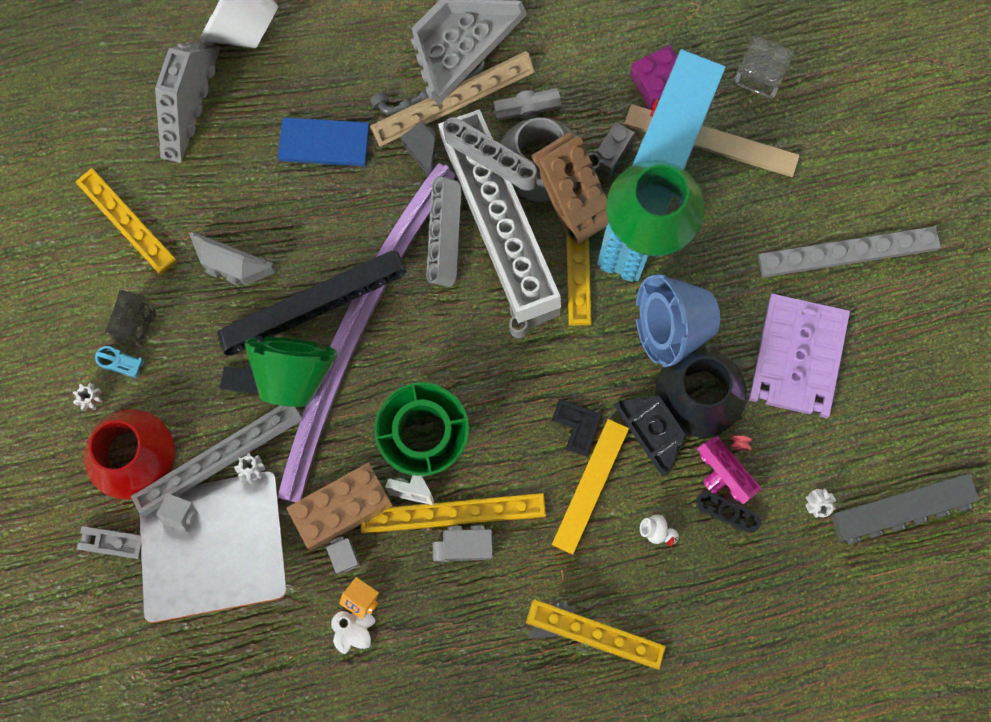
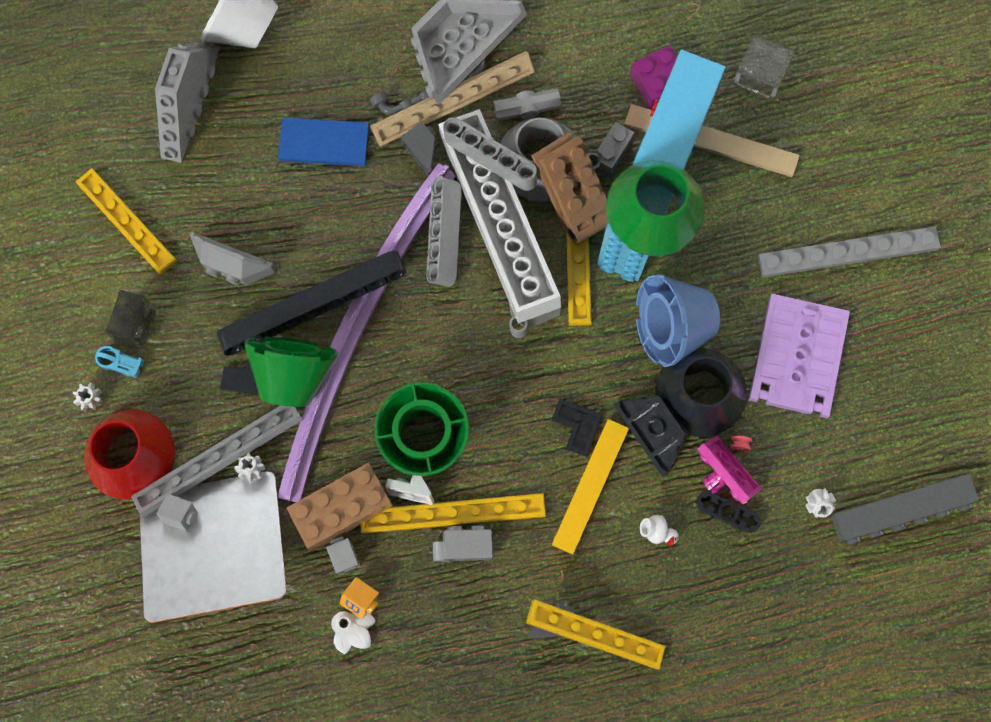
(110, 543): light grey plate -> none

